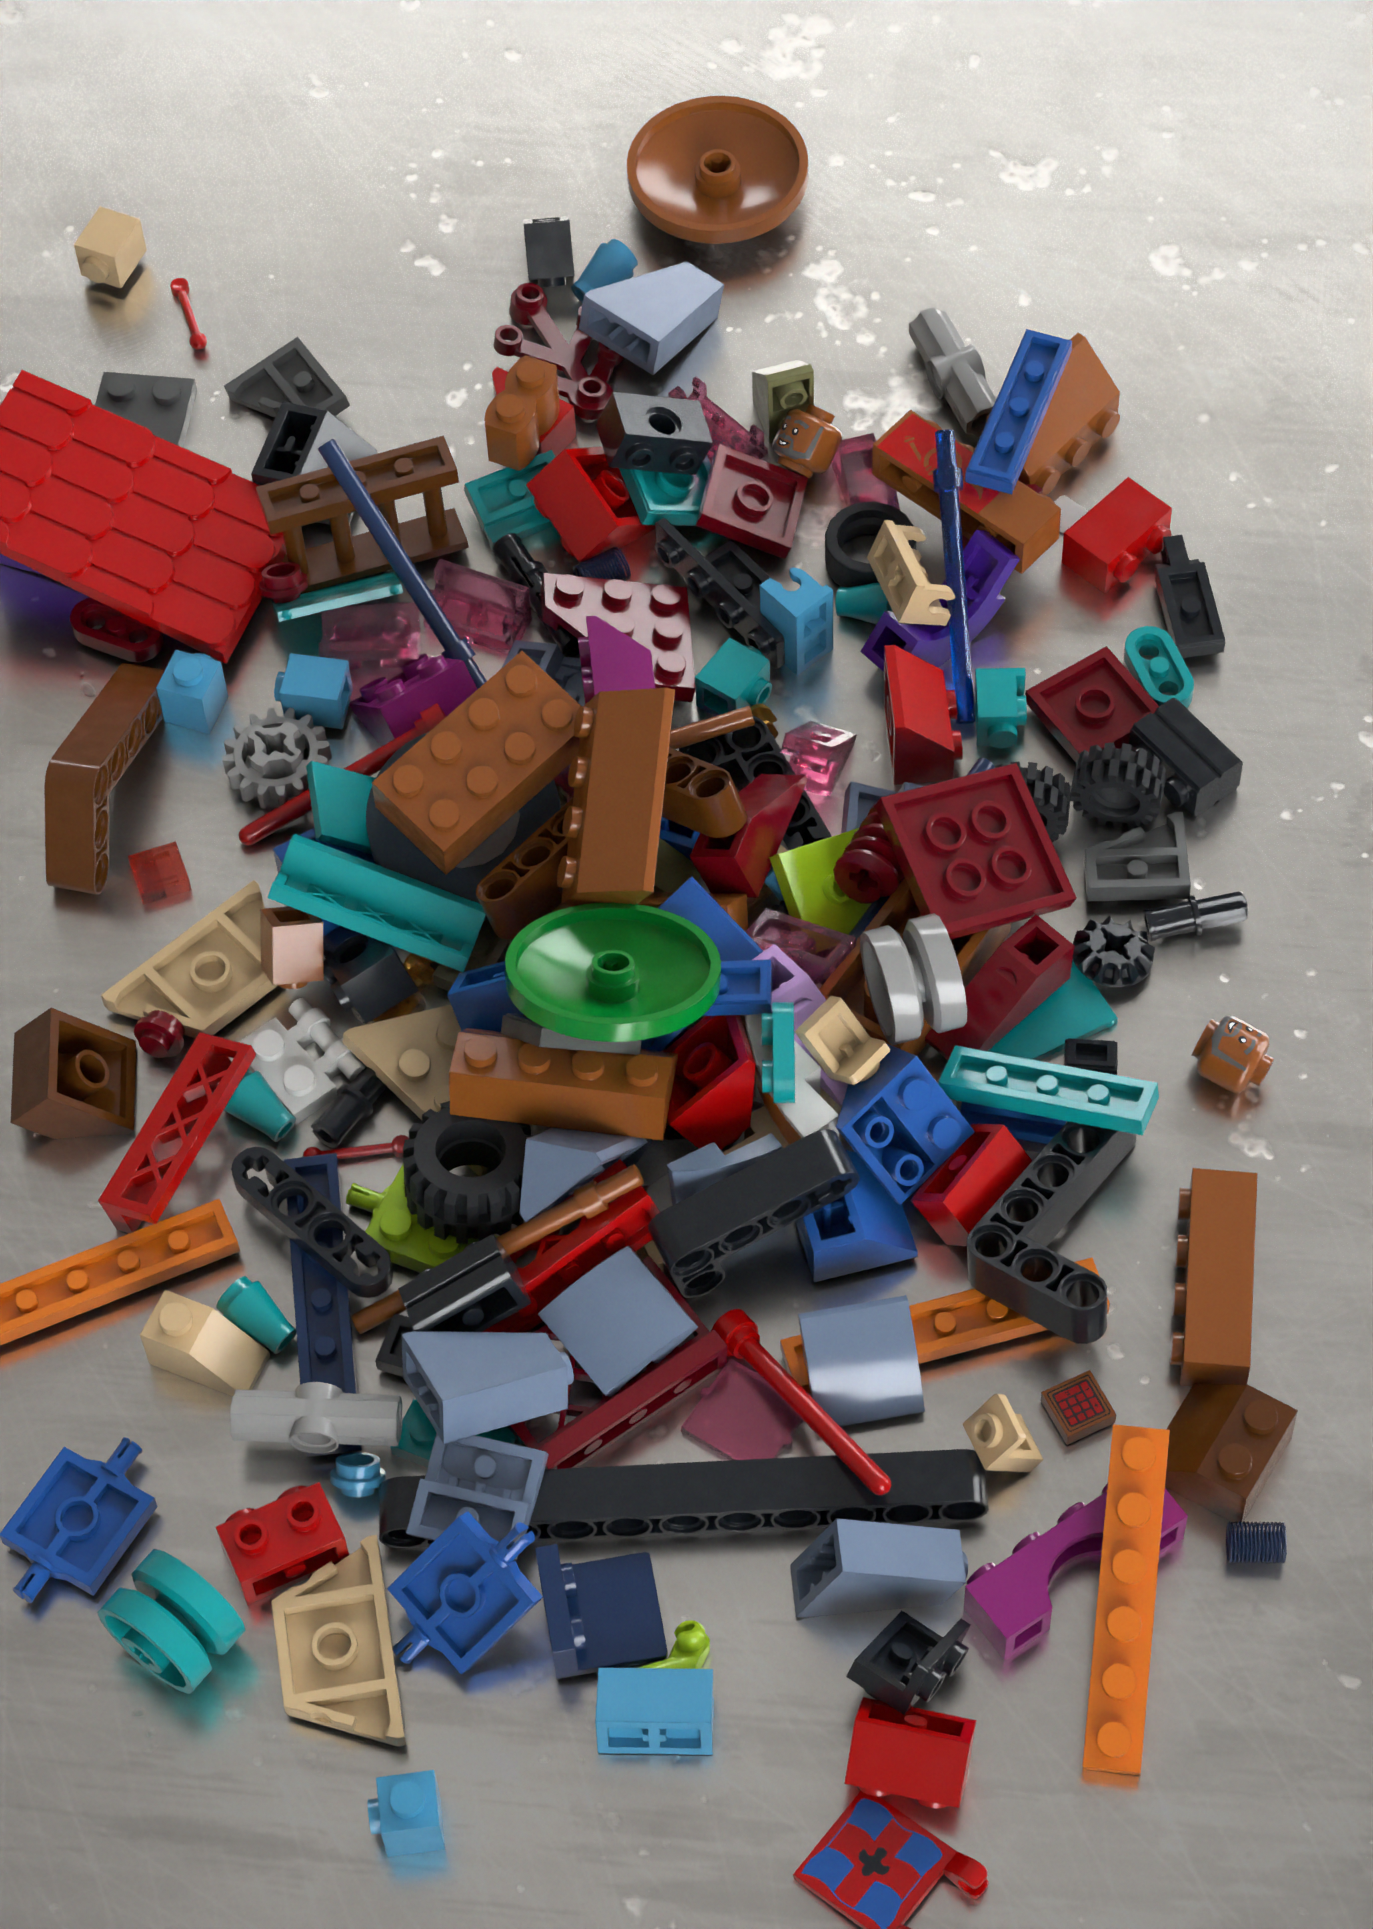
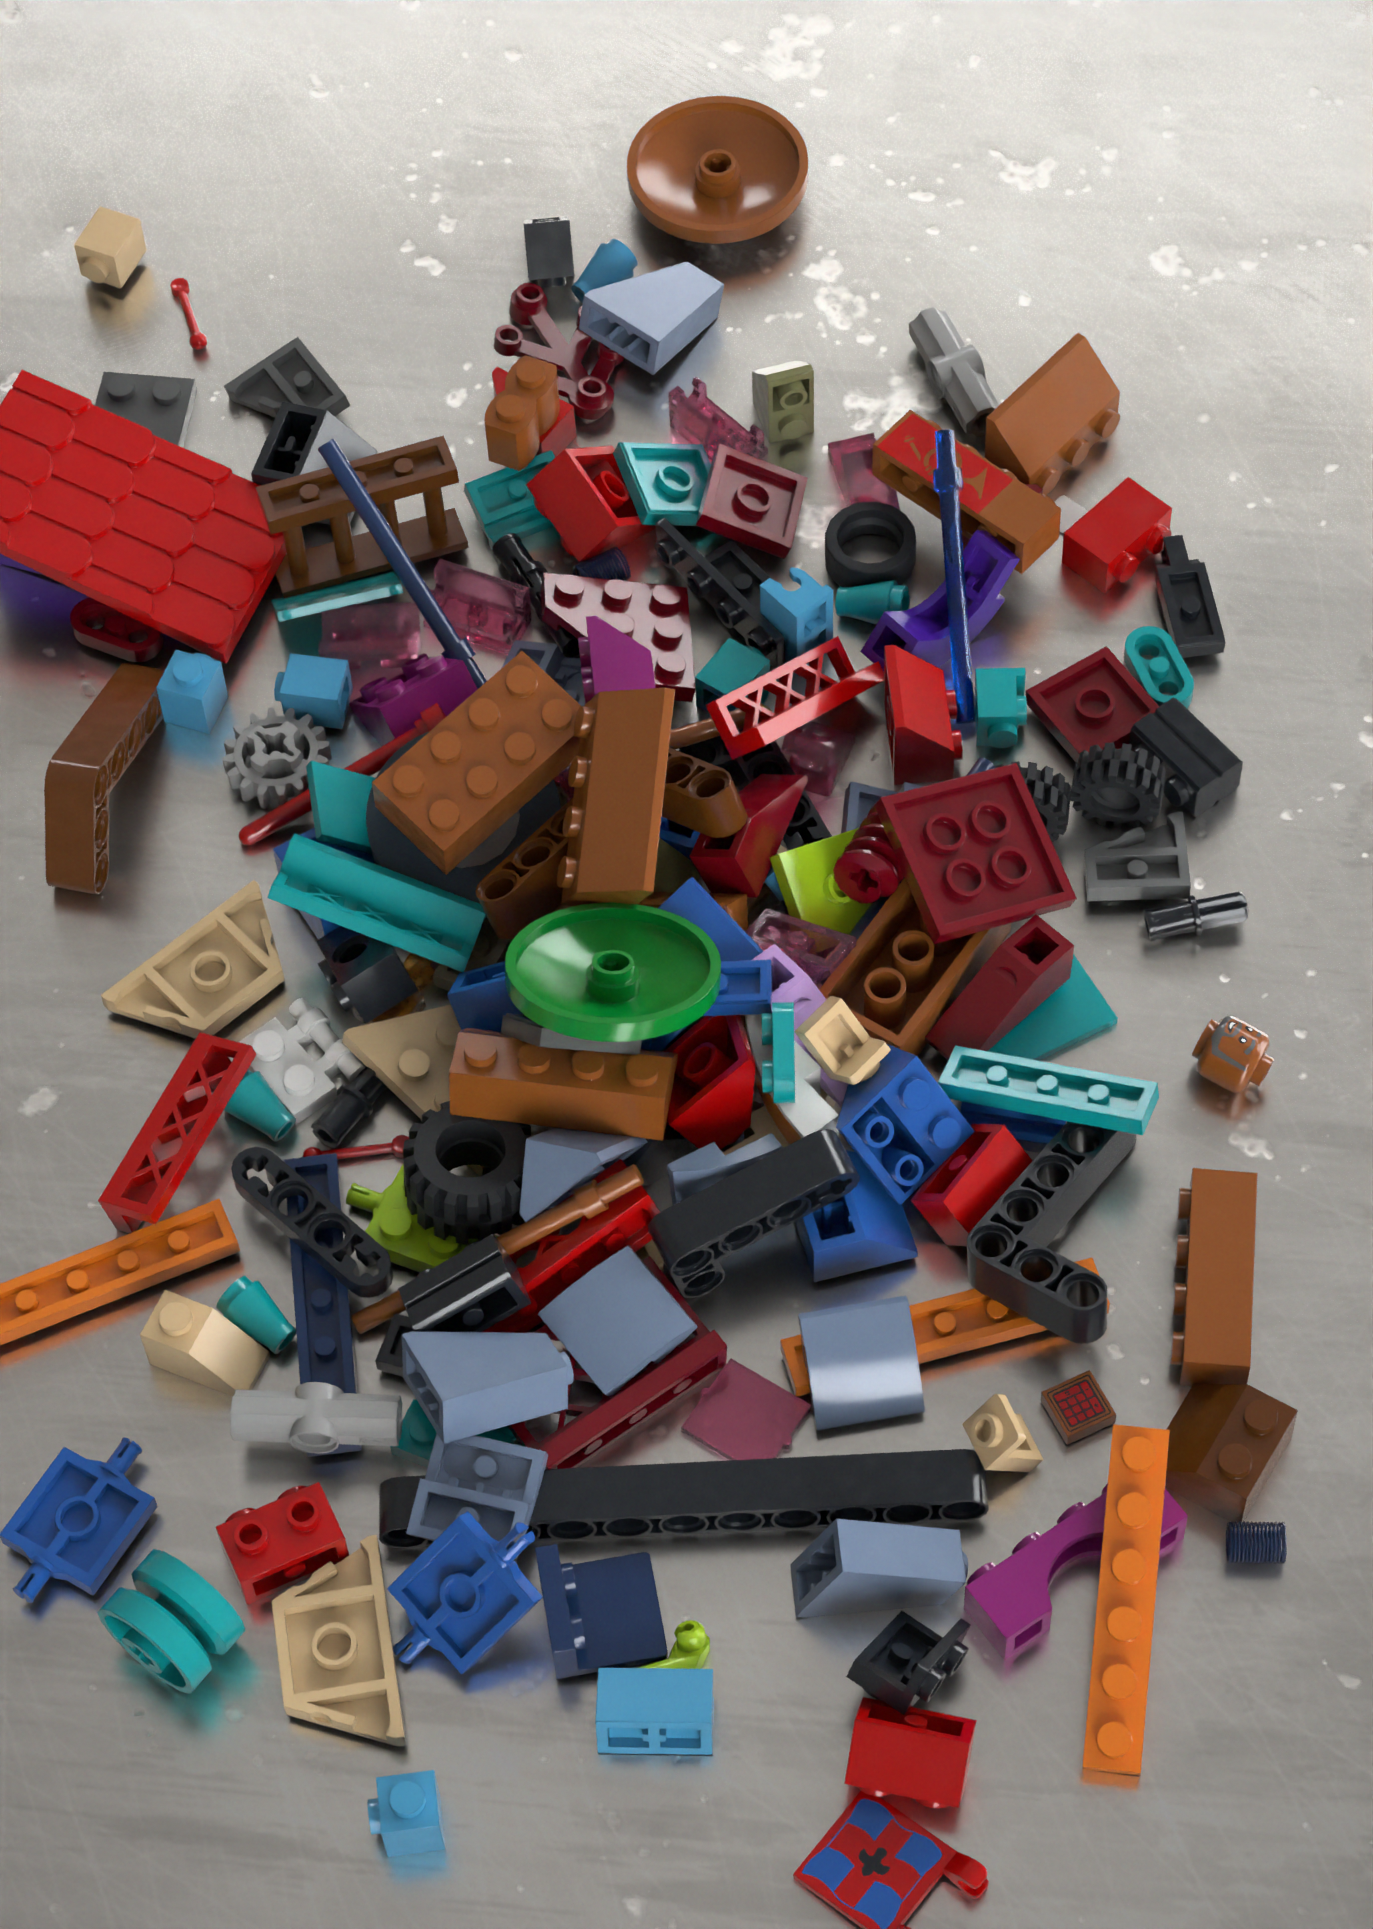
(72, 1078): reddish brown slope -> none
(159, 873): clear red tile -> none
(160, 1034): dark red plate -> none
(283, 582): dark red plate -> none
(291, 947): brick -> none
(357, 1474): dark azure plate -> none
(654, 433): black brick -> none
(743, 1341): red piece -> none
(803, 708): none -> red fence
(807, 441): dark orange head -> none
(905, 579): tan hinge -> none
(913, 979): light grey wheel -> none
(1018, 411): blue tile -> none
(1091, 1055): black tile -> none
(1110, 967): black gear -> none

